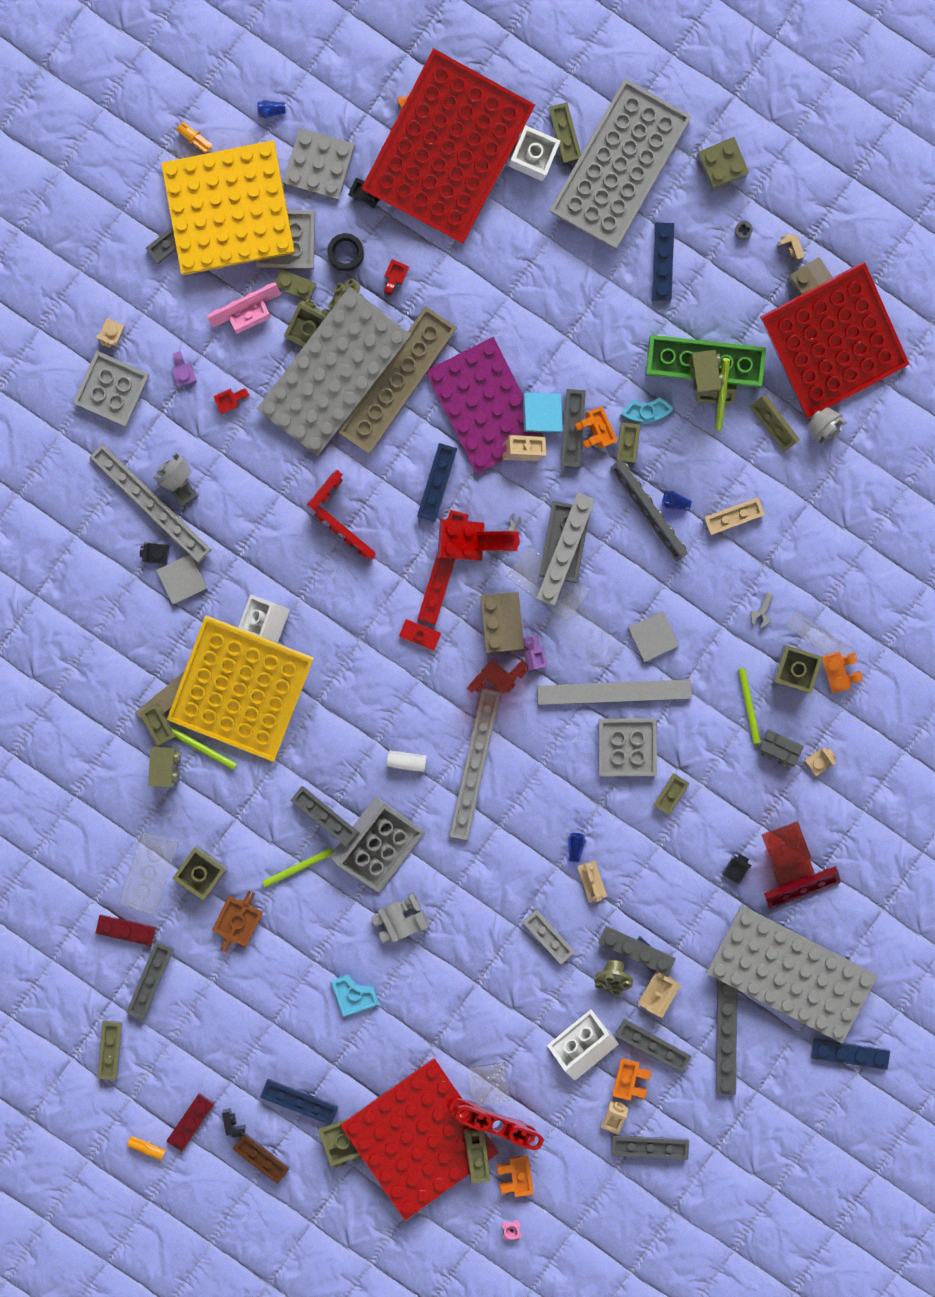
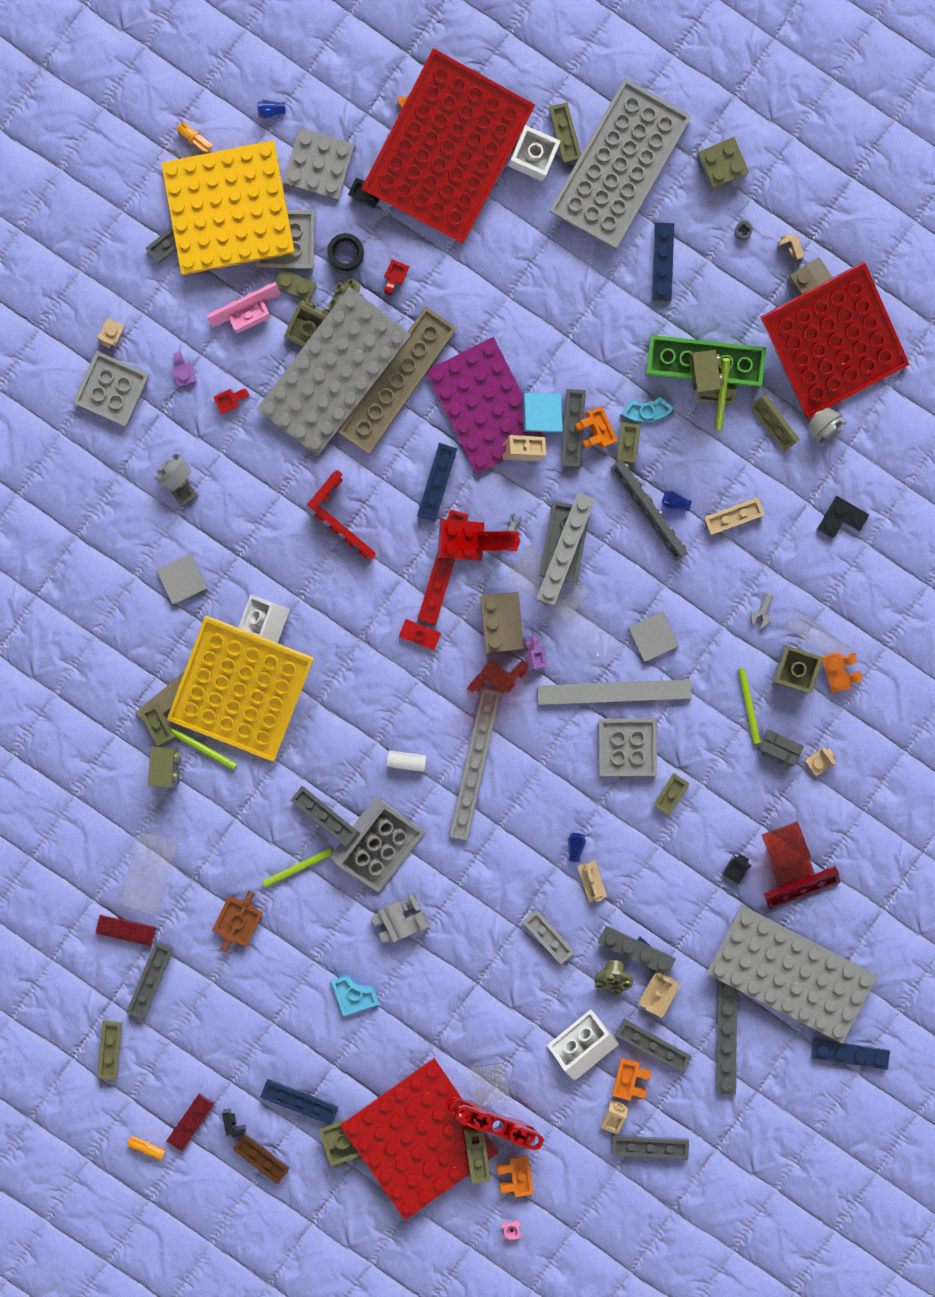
(150, 503): light grey tile -> none
(154, 553): black bracket -> none
(200, 872): olive brick -> none
(839, 513): none -> black plate

